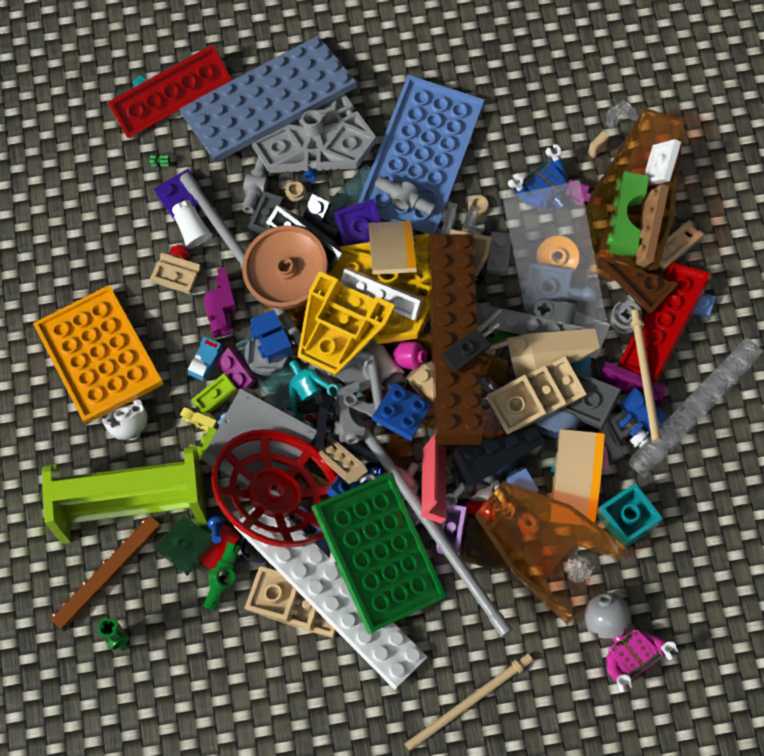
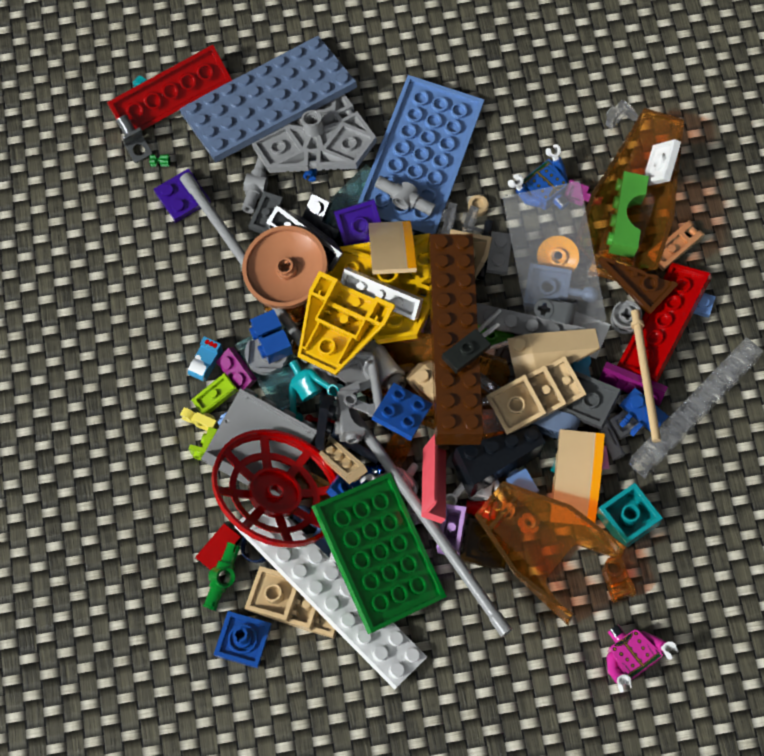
(97, 354): light orange plate -> none
(106, 573): dark orange piece -> none
(113, 634): green piece -> none
(122, 493): lime piece -> none
(126, 421): white cylinder -> none
(132, 138): none -> dark grey bracket
(175, 273): tan plate -> none
(180, 252): red plate -> none
(185, 545): clear green plate -> none
(190, 224): white plant -> none
(215, 522): blue bar -> none
(220, 305): magenta plate -> none
(242, 639): none -> blue plate
(295, 191): tan plate -> none
(410, 355): dark pink head -> none
(516, 667): tan bar -> none
(579, 569): clear gear -> none
(598, 144): tan tile -> none
(607, 615): light grey cylinder -> none
(618, 580): none -> clear orange piece
(640, 438): white plate -> none
(650, 223): medium nougat wing -> none

